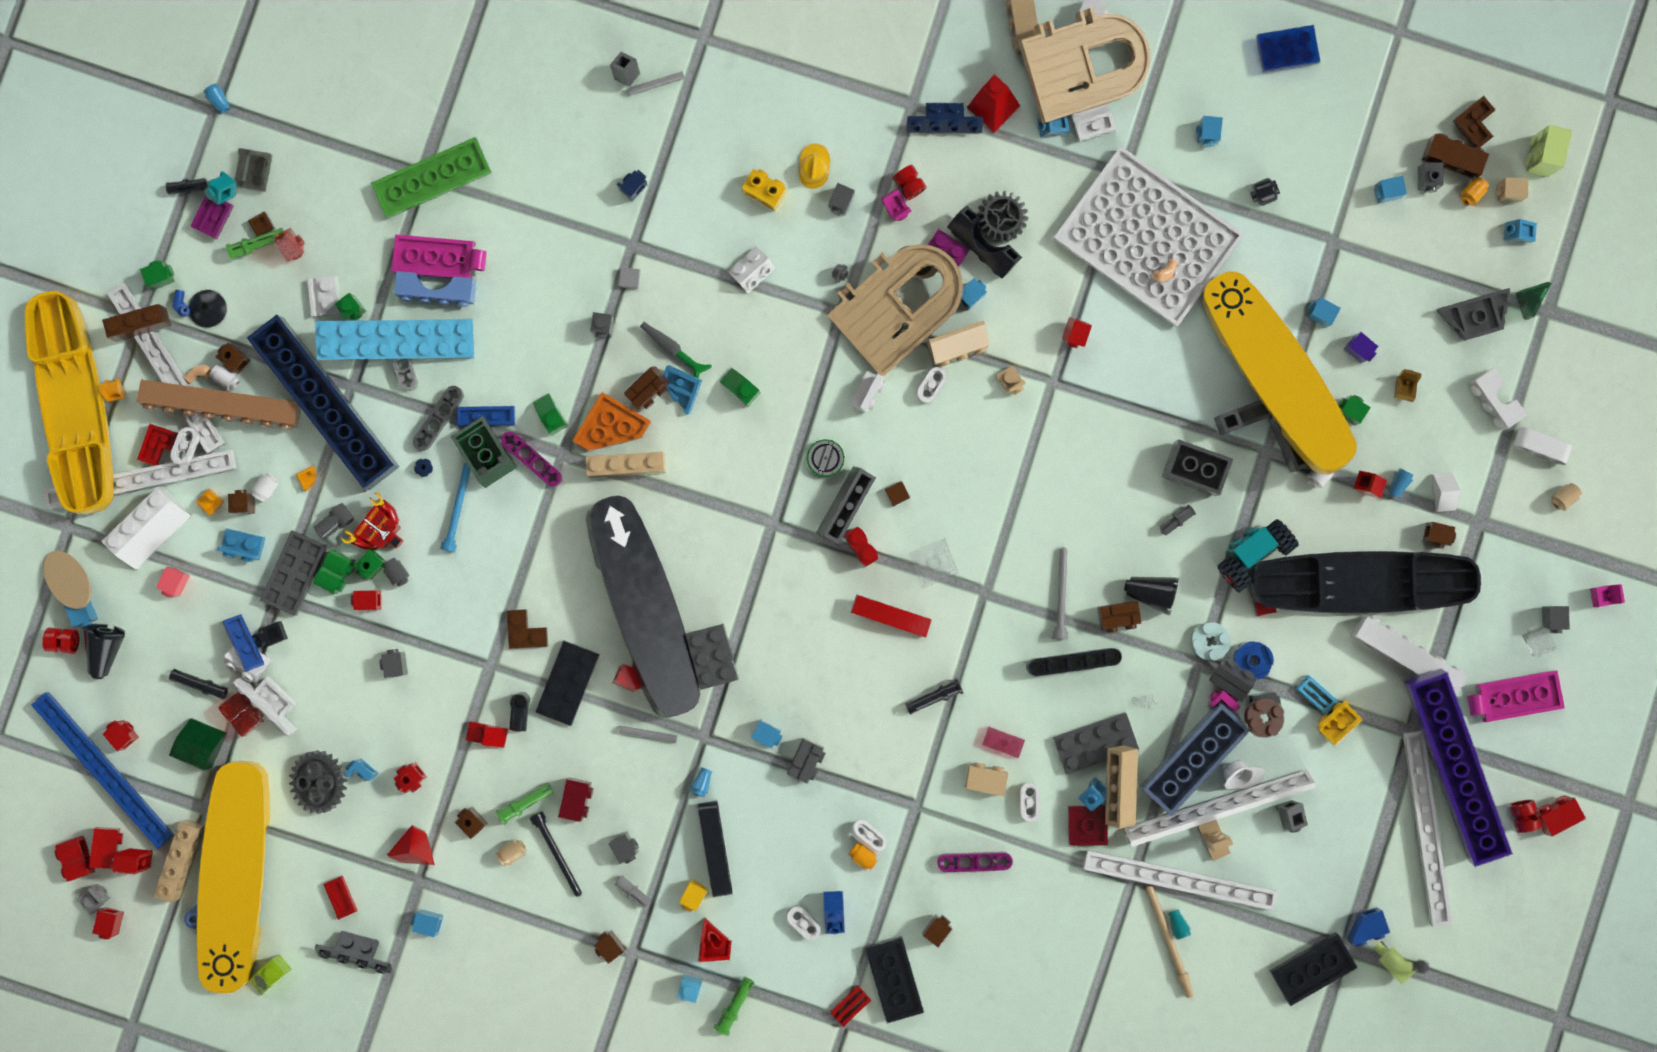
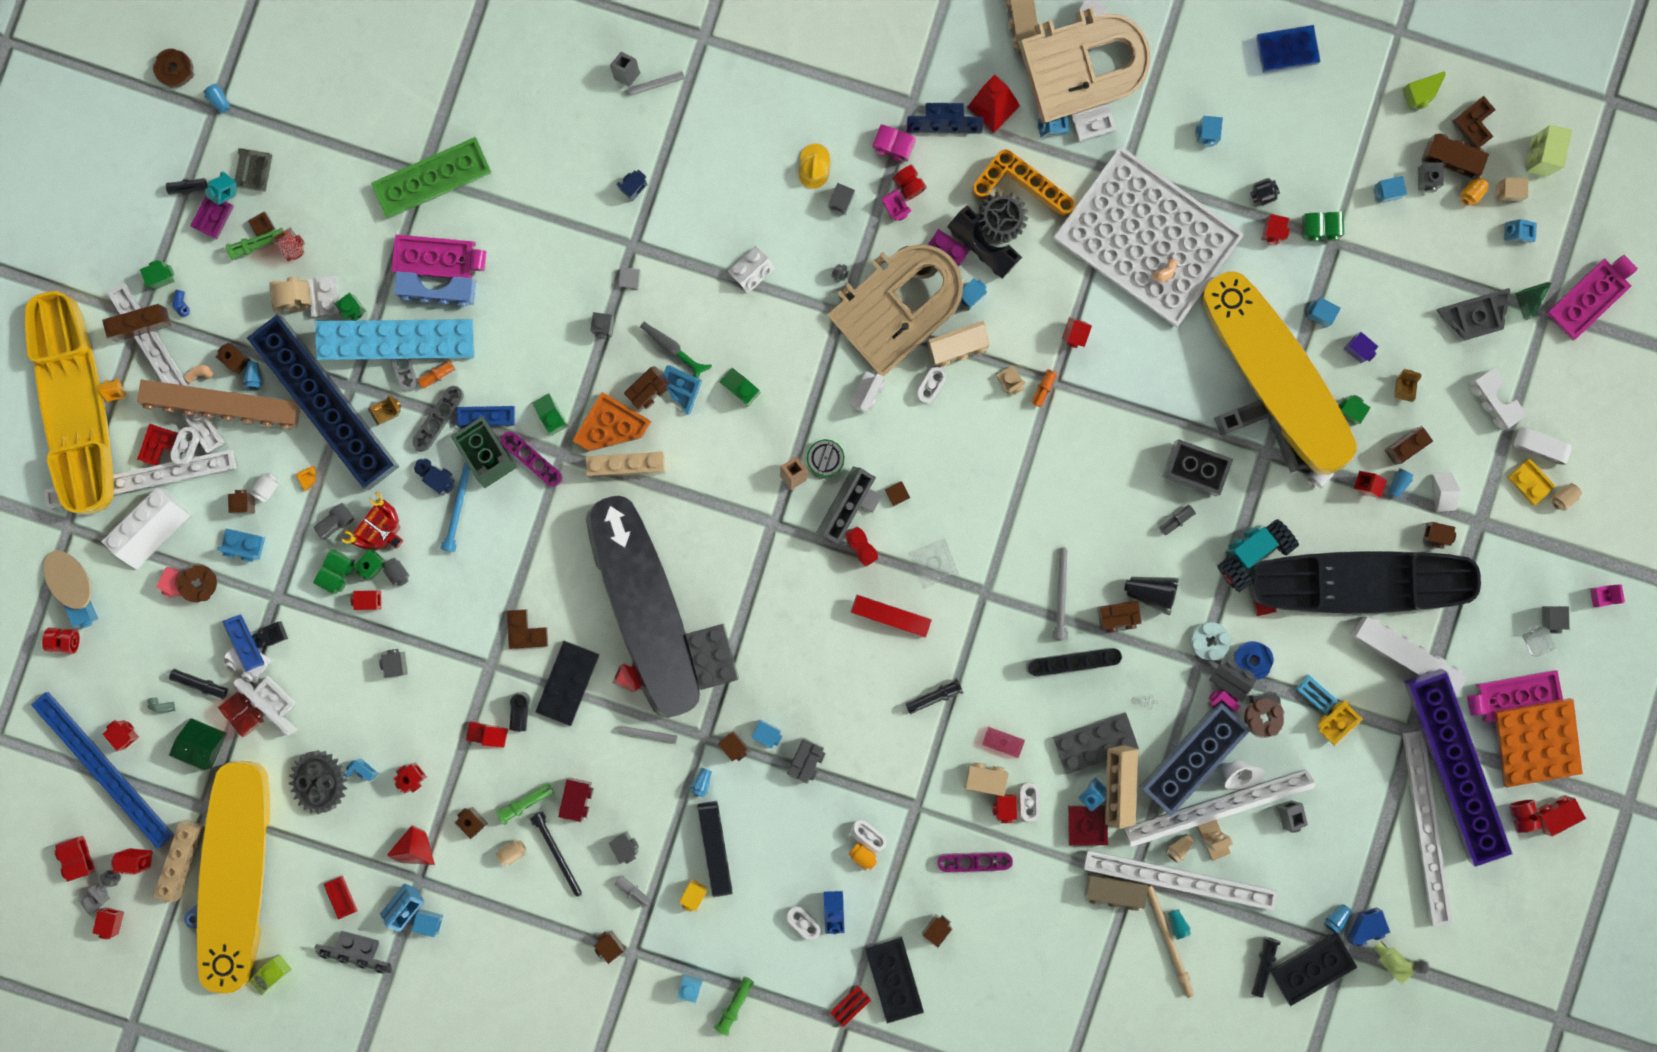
(101, 648): black cone -> none
(104, 846): red brick -> none
(110, 878): none -> dark grey plate
(154, 705): none -> sand green arm
(163, 64): none -> reddish brown plate
(191, 573): none -> reddish brown plate
(210, 502): light orange tile -> none
(215, 312): black dish -> none
(225, 377): white brick -> none
(252, 378): none -> dark azure cone
(290, 295): none -> tan brick
(294, 573): dark grey plate -> none
(385, 410): none -> pearl gold bracket
(402, 907): none -> dark azure brick
(436, 374): none -> orange axle
(439, 480): none -> dark blue brick
(713, 944): red slope -> none
(733, 746): none -> reddish brown brick
(764, 189): yellow brick -> none
(793, 473): none -> medium nougat brick
(871, 500): none -> light grey tile
(893, 143): none -> dark pink brick
(1005, 808): none -> red brick
(1024, 181): none -> light orange beam
(1044, 388): none -> orange axle
(1116, 892): none -> dark tan brick
(1179, 849): none -> tan cone
(1267, 958): none -> black pin
(1275, 229): none -> red brick
(1323, 225): none -> green brick
(1337, 920): none -> dark azure cone
(1408, 445): none -> reddish brown brick
(1423, 91): none -> lime slope
(1531, 481): none -> yellow plate
(1538, 742): none -> orange plate
(1592, 296): none -> dark pink hinge

